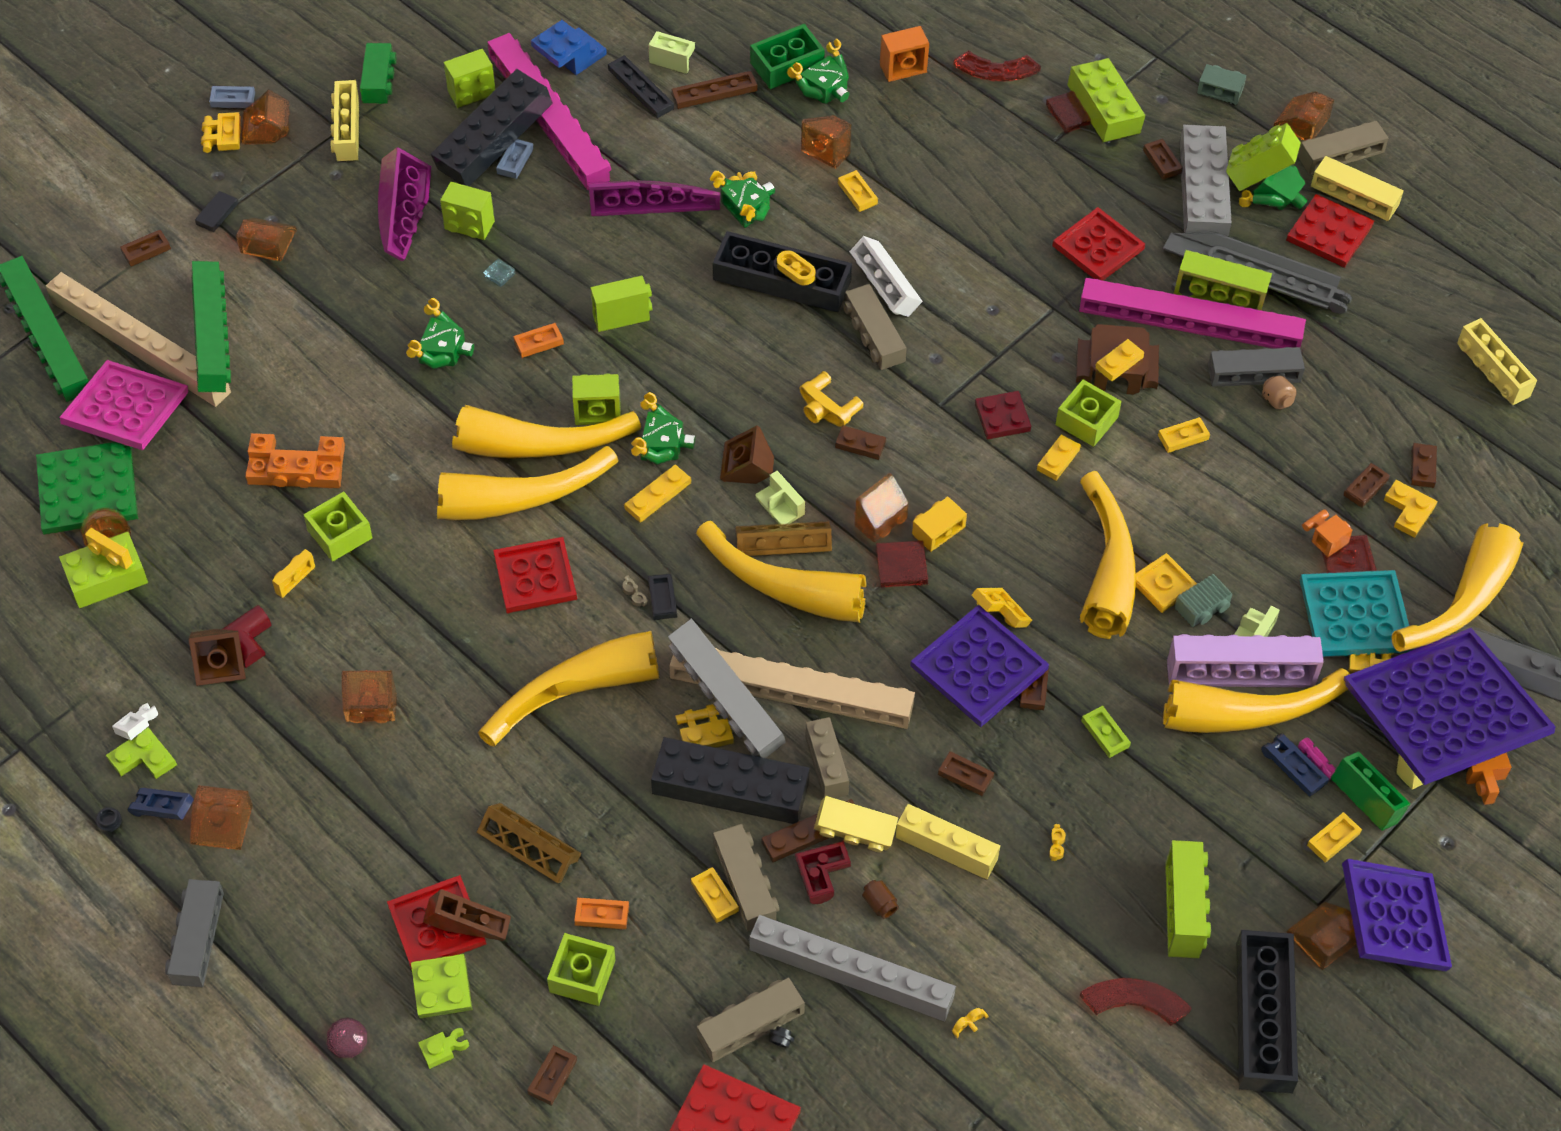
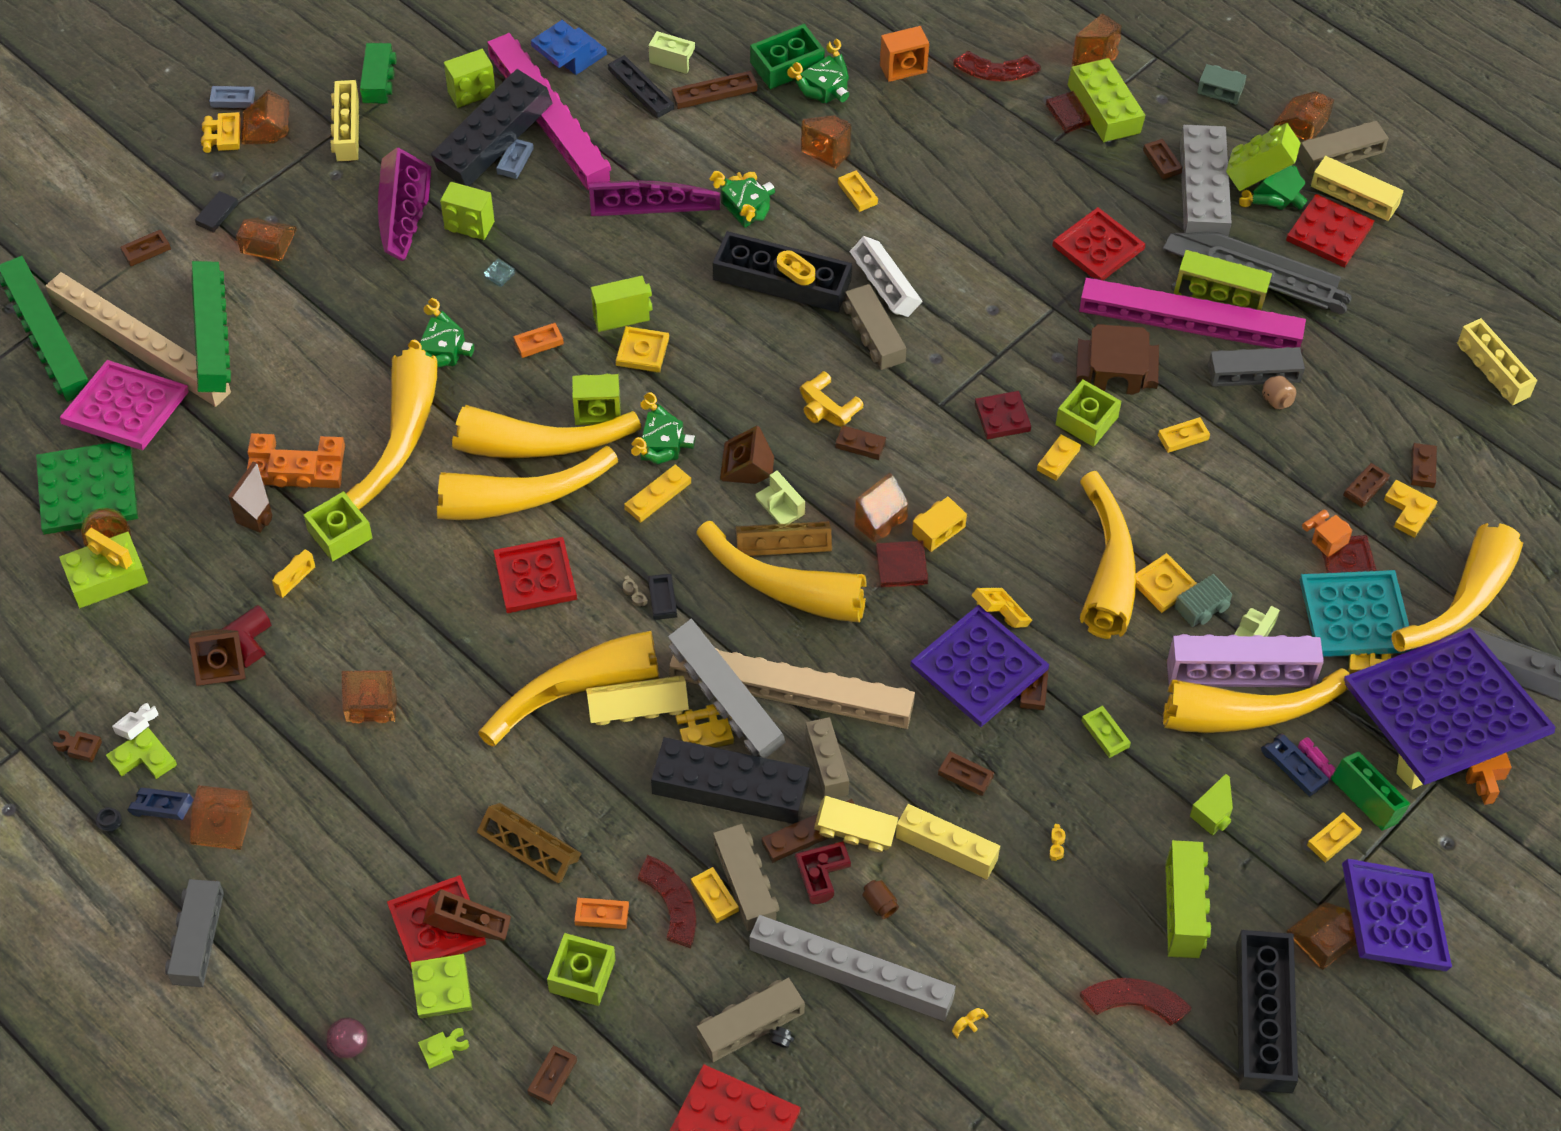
(81, 746): none -> reddish brown plate
(250, 500): none -> slope
(411, 400): none -> yellow brick
(637, 699): none -> light yellow brick
(642, 349): none -> yellow plate
(676, 896): none -> clear red tile
(1097, 41): none -> clear orange slope
(1119, 360): yellow plate -> none
(1214, 807): none -> lime slope

